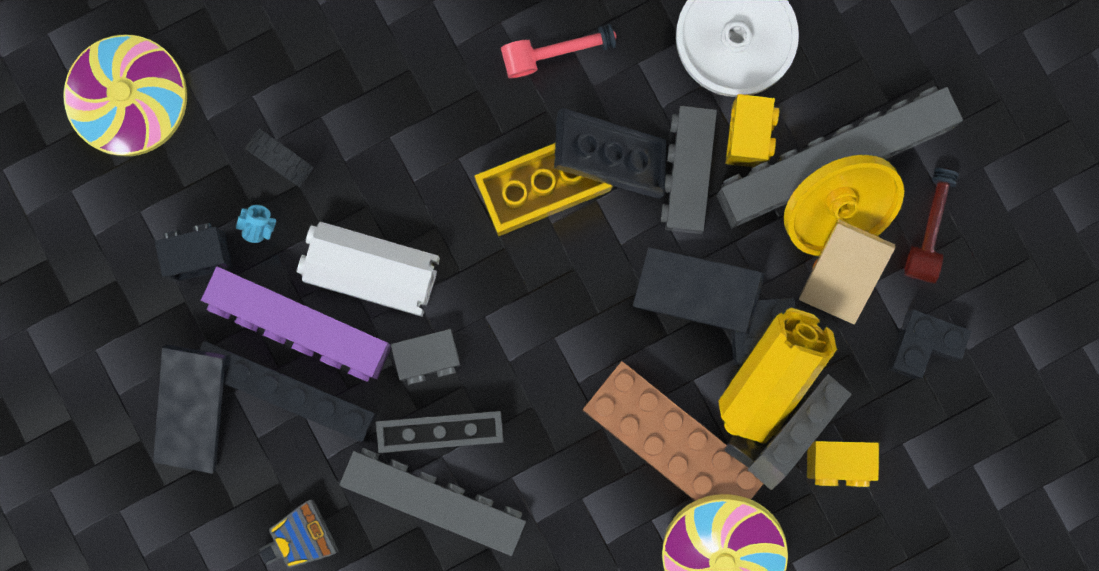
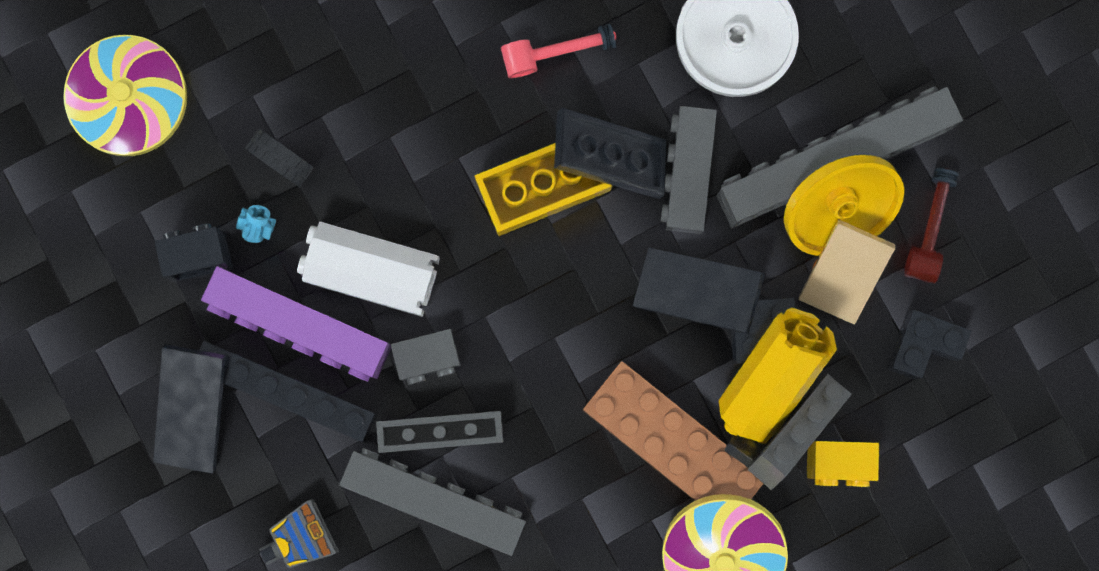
(751, 130): yellow brick -> none

